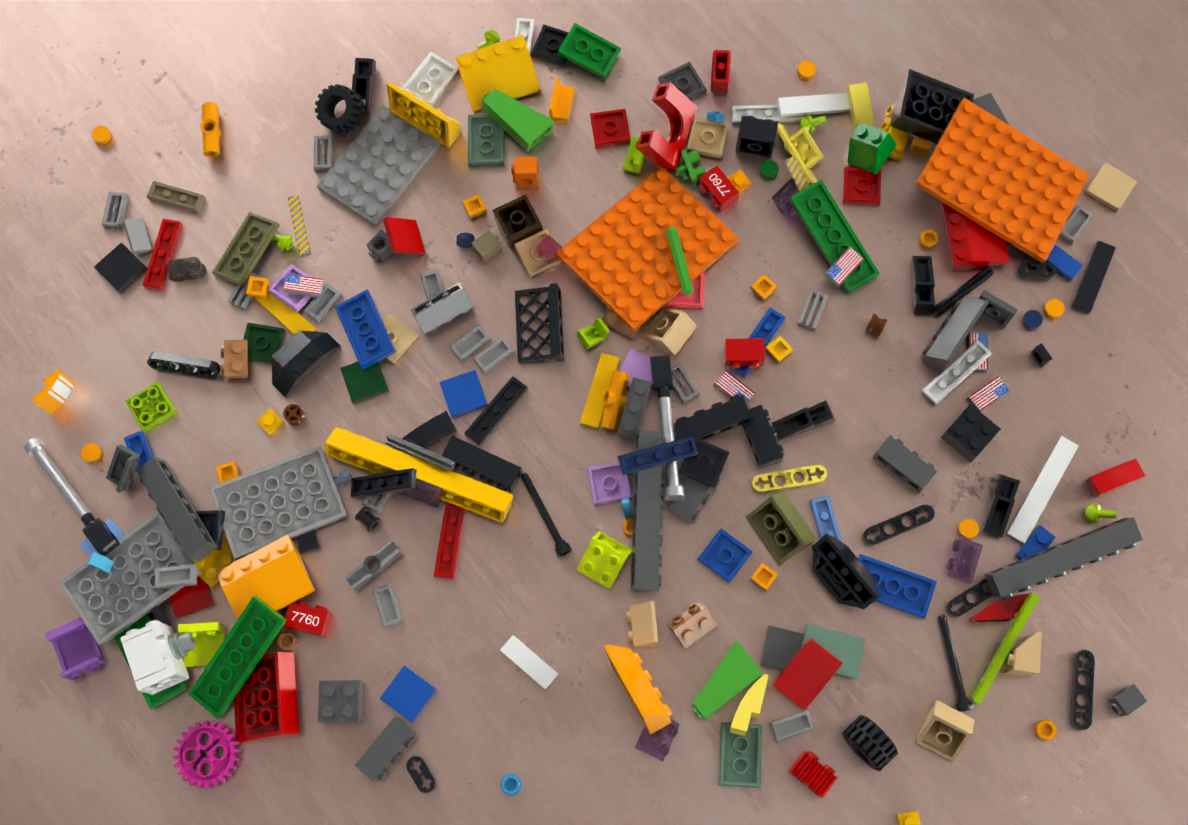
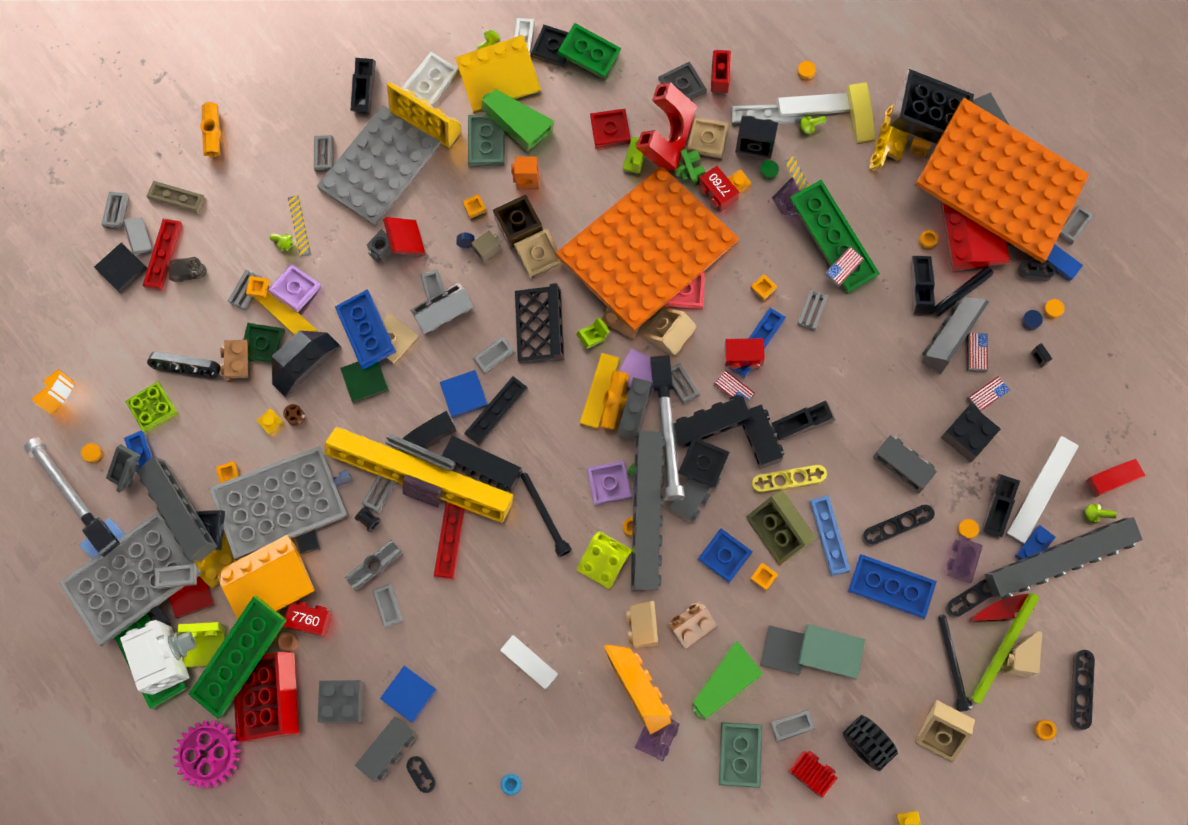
(75, 649): medium lavender panel -> none
(100, 562): medium azure piece -> none
(101, 135): light orange tile -> none
(246, 249): olive tile -> none
(303, 285): tile -> none
(321, 306): light grey tile -> none
(328, 102): black tyre -> none
(383, 483): black tile -> none
(470, 343): light grey tile -> none
(548, 249): clear pink brick -> none
(561, 102): light orange panel -> none
(626, 507): dark azure tile -> none
(657, 455): dark blue tile -> none
(679, 260): bright green axle -> none
(715, 116): dark azure tile -> none
(749, 707): light yellow slope -> none
(779, 349): yellow plate -> none
(802, 148): light yellow bracket -> none
(807, 673): red tile -> none
(843, 573): black wedge -> none
(861, 186): red tile -> none
(869, 148): green slope -> none
(876, 324): reddish brown wheel -> none
(956, 372): white tile -> none
(997, 310): dark grey tile -> none
(1093, 276): black tile -> none
(1111, 186): tan tile -> none
(1127, 700): dark grey brick -> none

